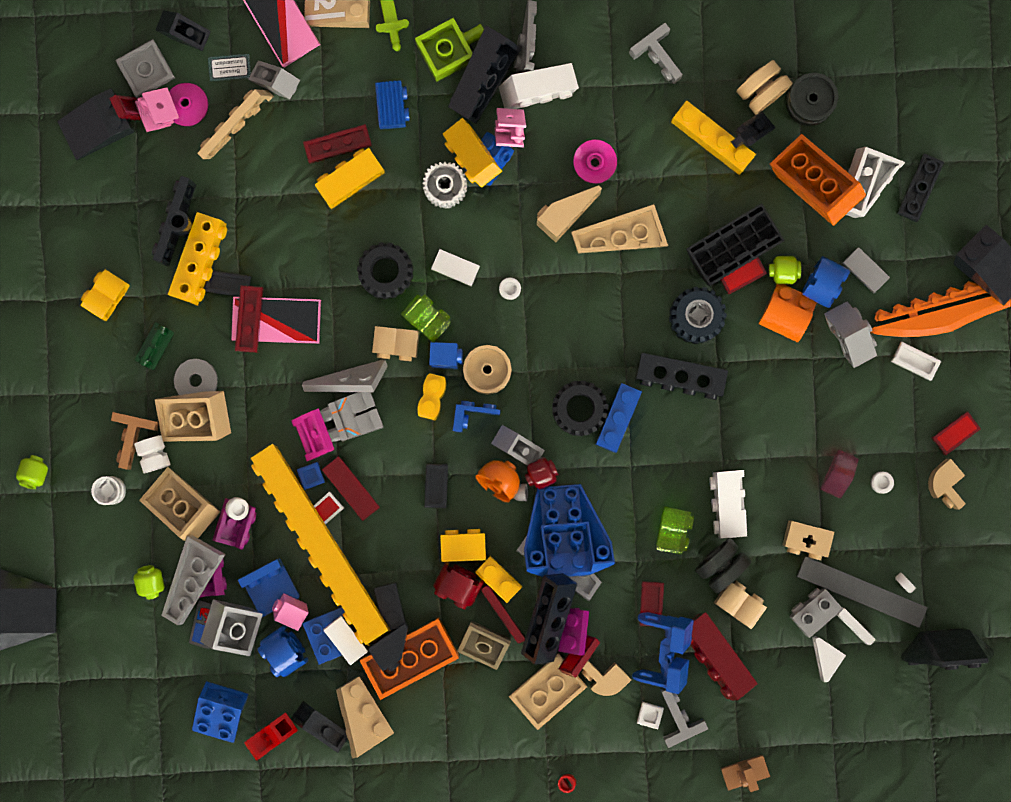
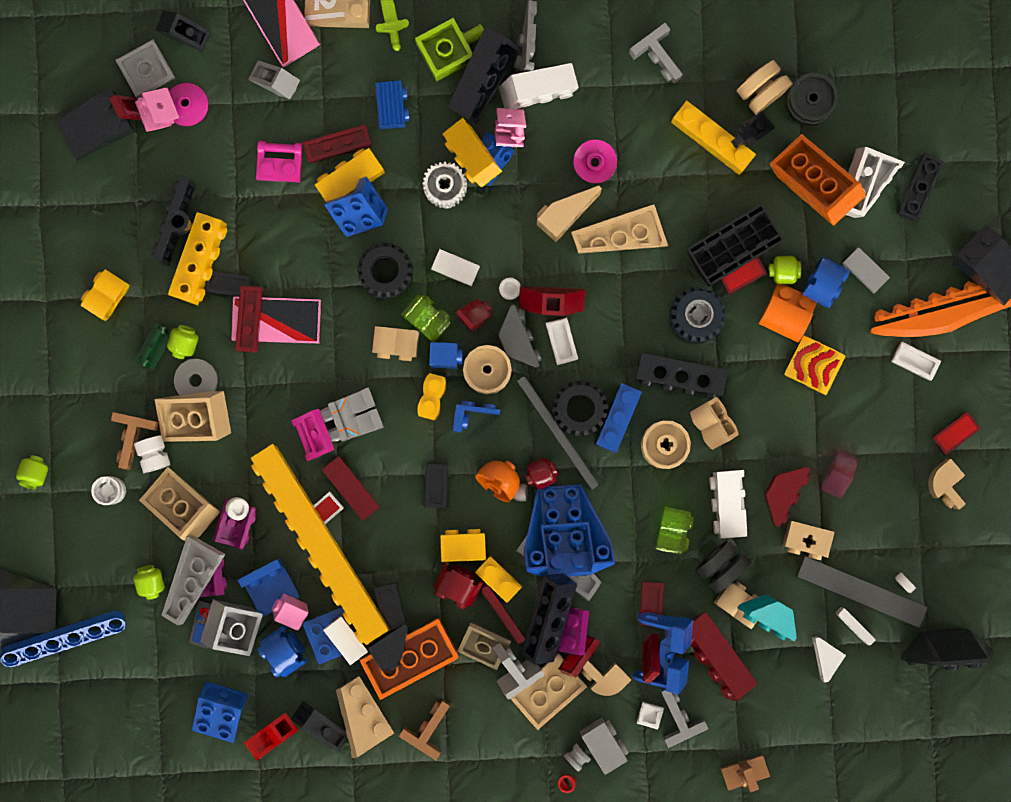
(61, 635): none -> blue beam
(182, 341): none -> lime head
(229, 67): sticker -> none
(234, 123): tan wing -> none
(279, 169): none -> dark pink plate
(311, 475): blue tile -> none
(356, 379): light grey wing -> none
(358, 210): none -> blue bracket
(426, 730): none -> medium nougat bracket
(474, 314): none -> dark red slope
(517, 339): none -> dark grey slope
(517, 446): light grey slope -> none
(519, 675): none -> light grey bracket
(552, 300): none -> dark red slope
(557, 432): none -> dark grey tile
(561, 341): none -> white tile
(577, 757): none -> light grey wheel
(604, 746): none -> light grey brick
(650, 658): none -> dark red tile
(678, 444): none -> tan wheel
(714, 423): none -> tan brick
(770, 615): none -> slope
(784, 492): none -> dark red slope
(814, 365): none -> slope
(815, 611): light grey brick -> none
(852, 333): light grey brick -> none
(882, 482): white tile -> none

